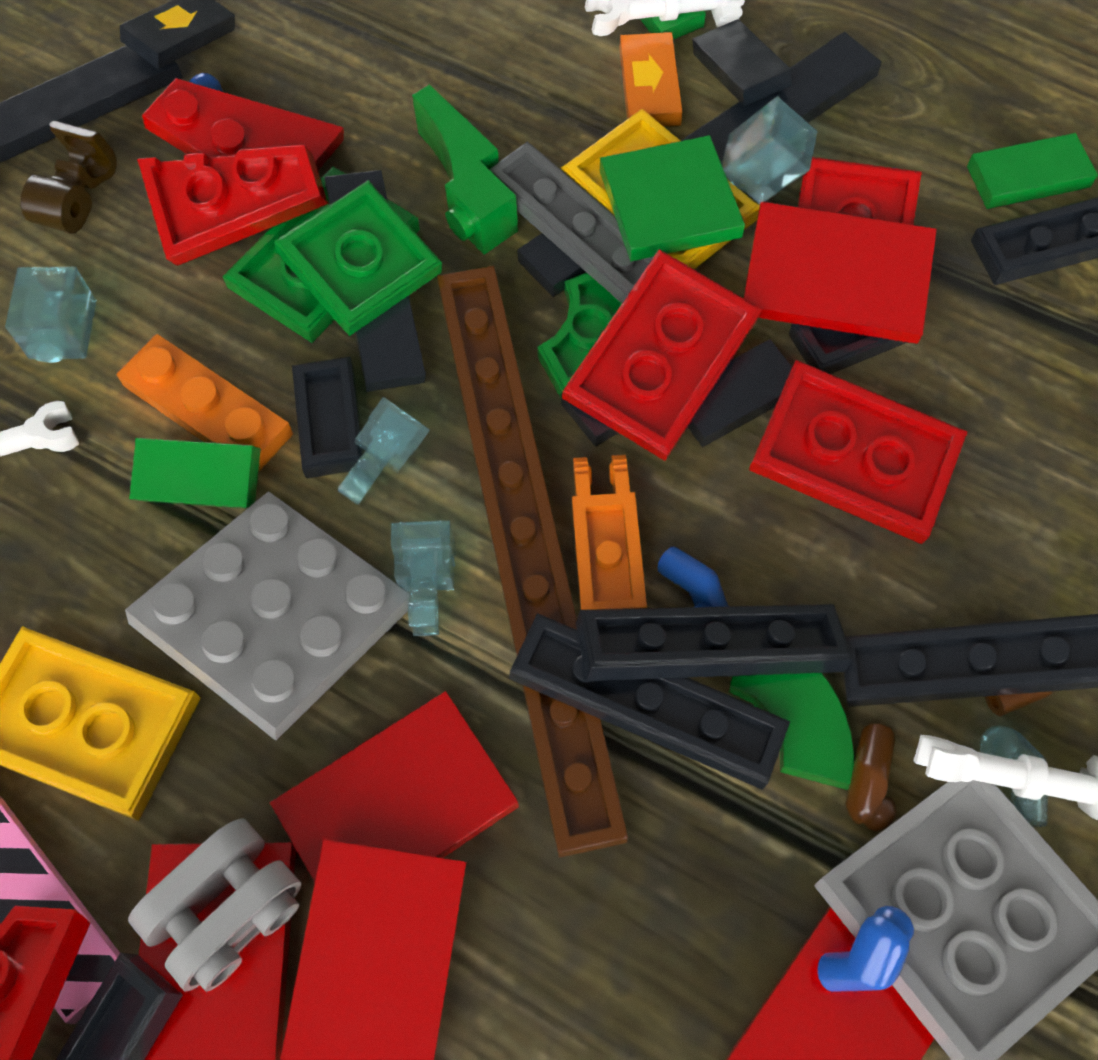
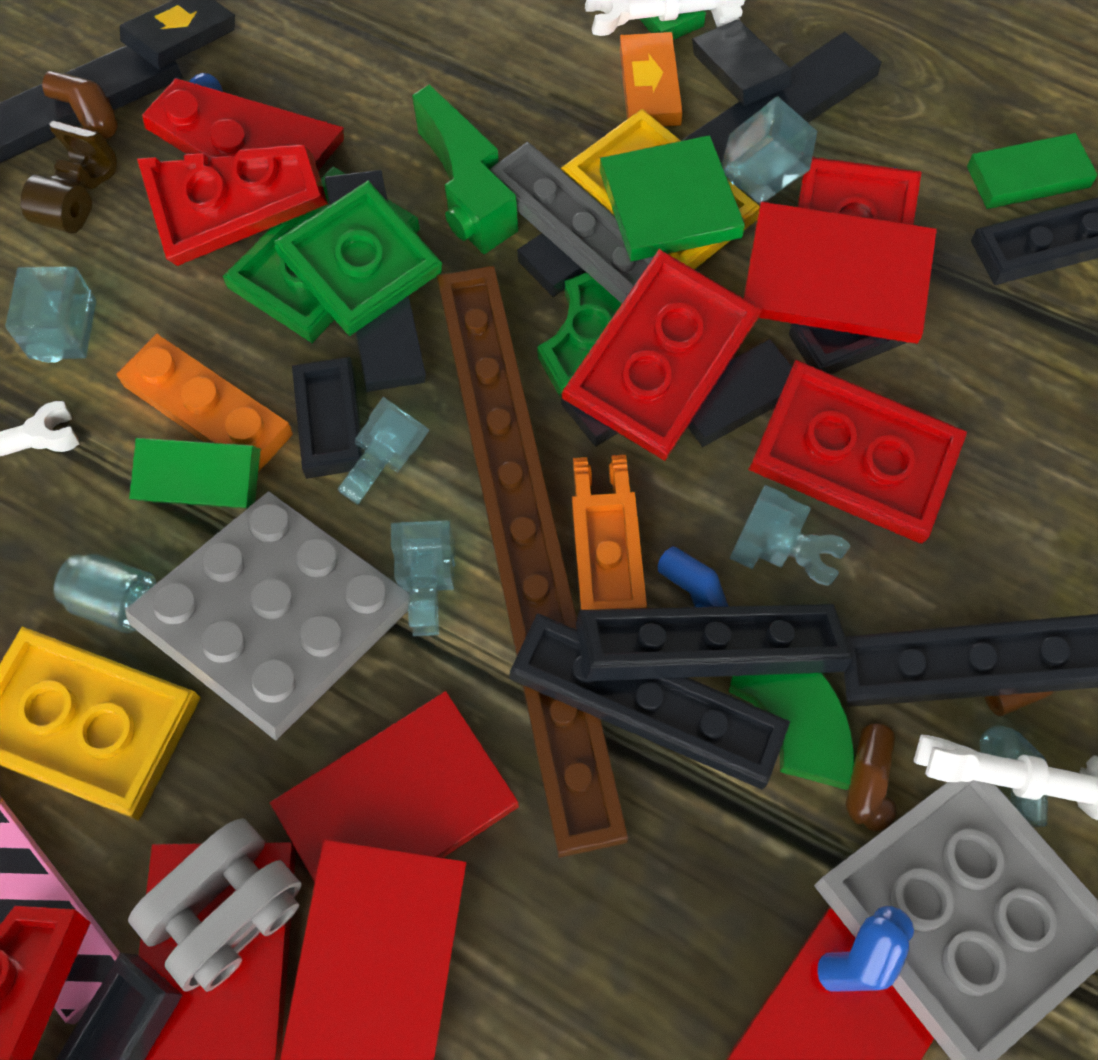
(85, 99): none -> reddish brown arm
(101, 589): none -> clear light blue brick
(775, 534): none -> clear light blue piece

